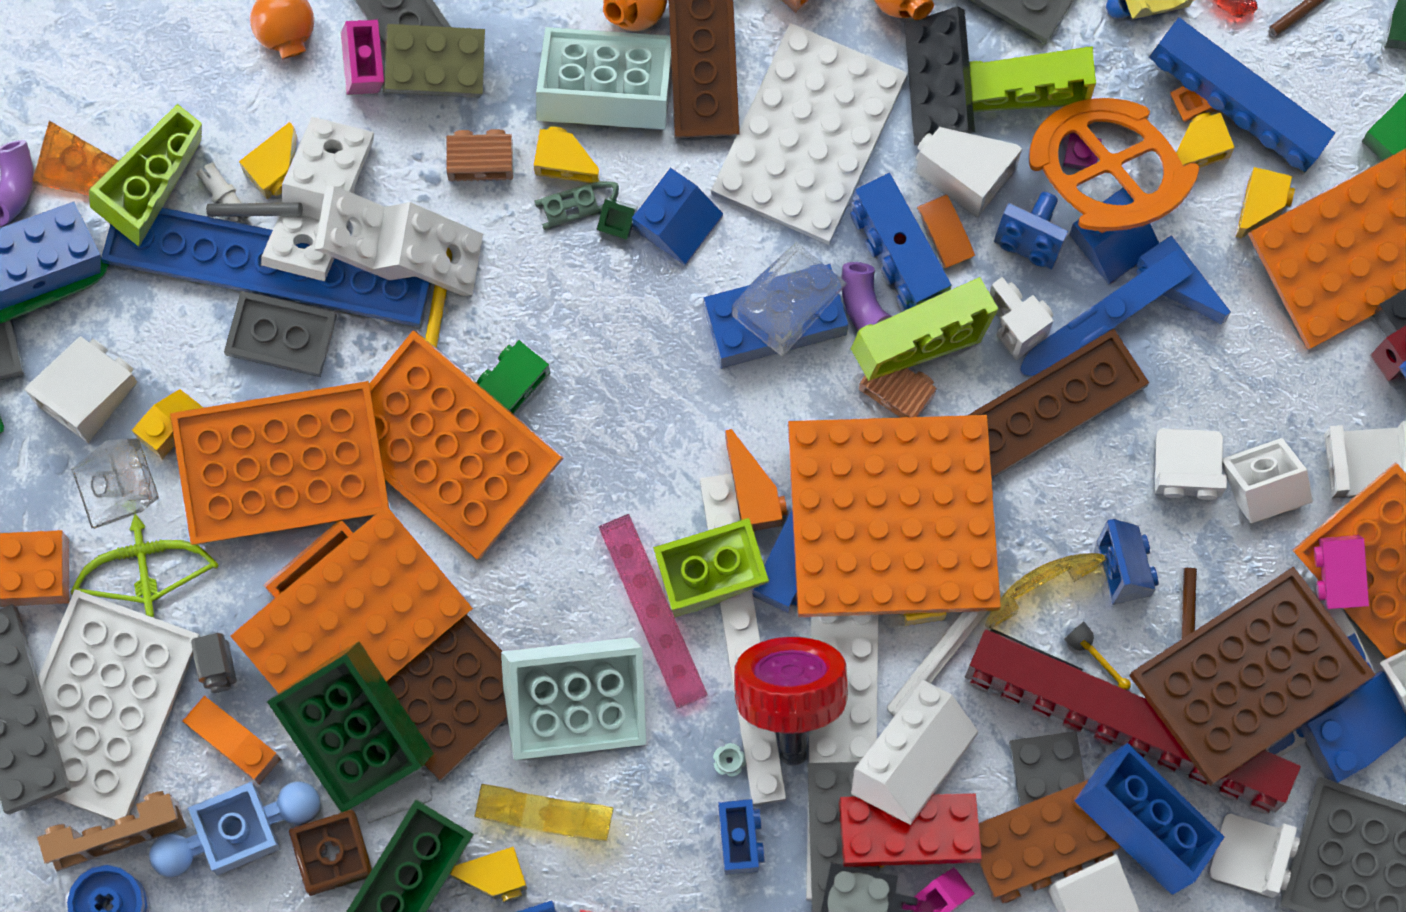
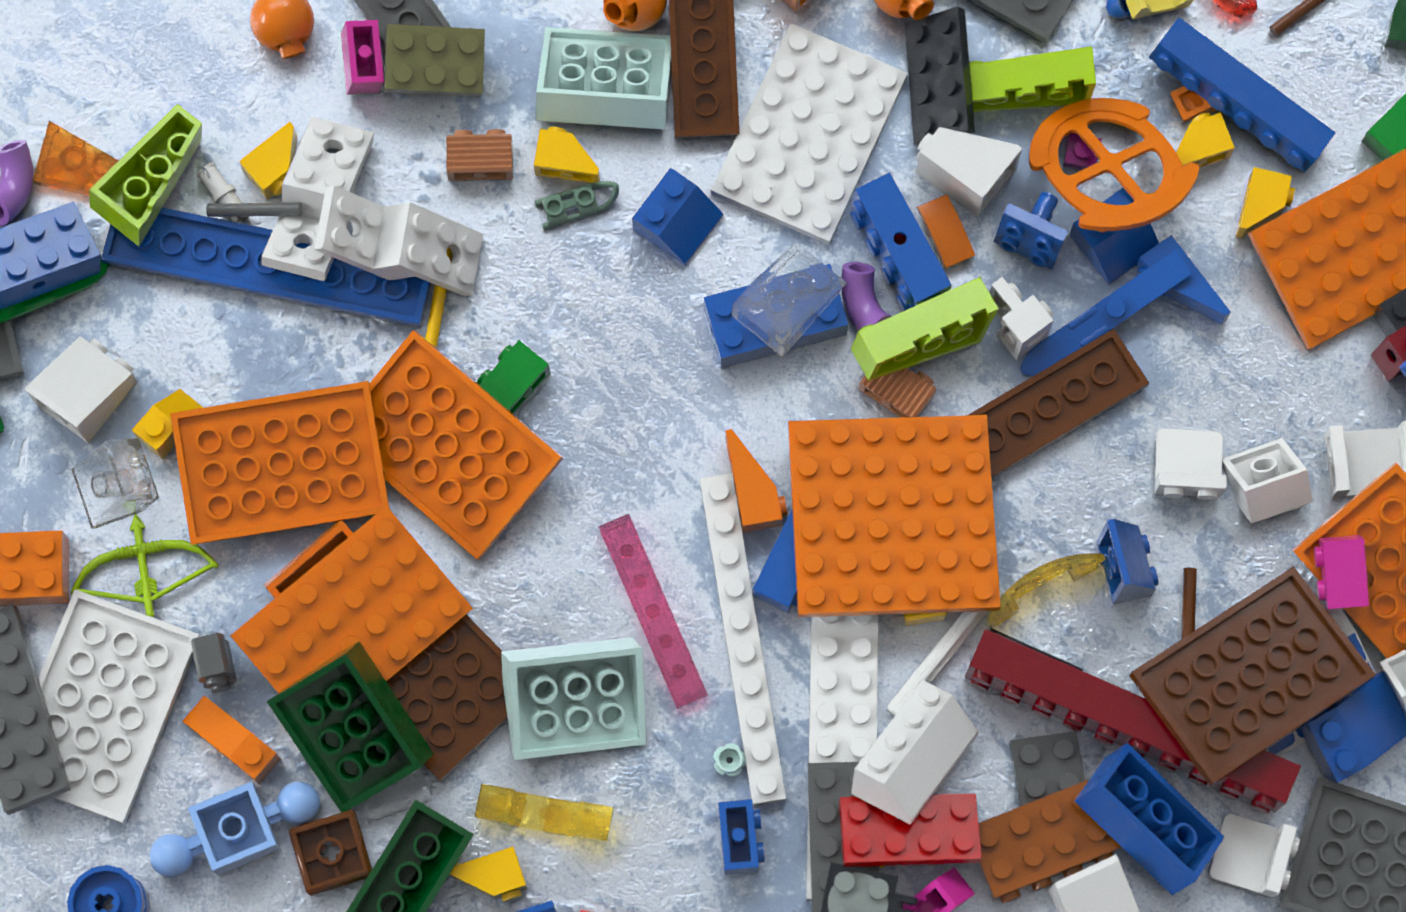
(67, 847): medium nougat piece -> none
(280, 334): dark grey plate -> none
(616, 218): dark green plate -> none
(710, 567): lime slope -> none
(791, 689): red wheel -> none
(1082, 639): hinge -> none

